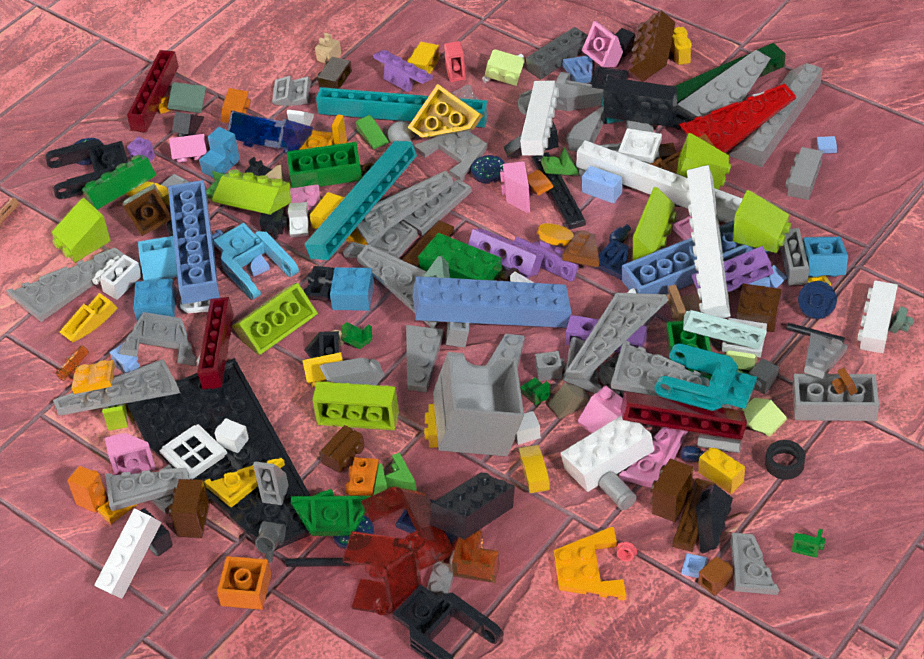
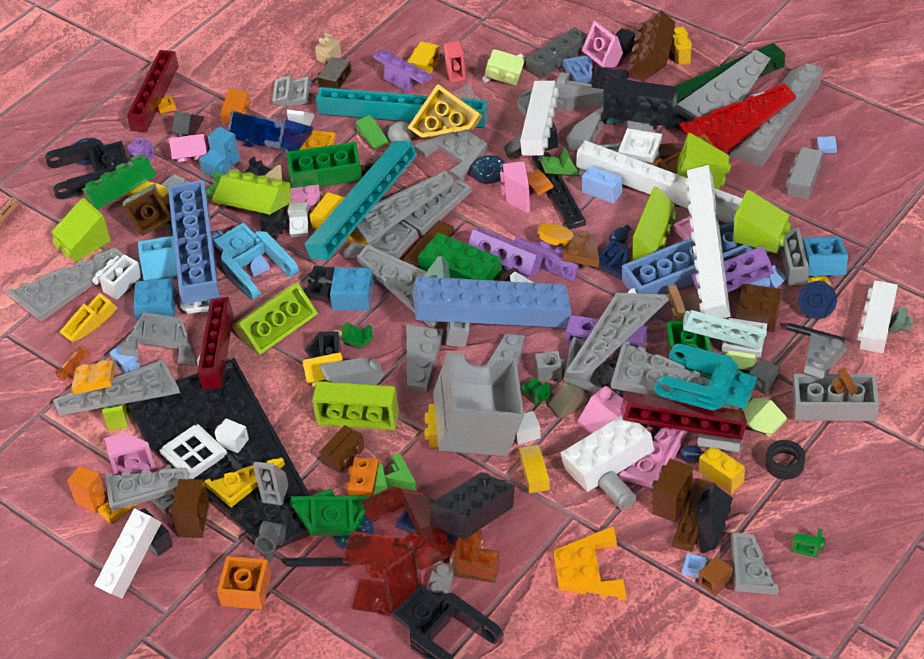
(187, 97): sand green tile -> none
(338, 130): light orange tile -> none
(626, 551): coral plate -> none

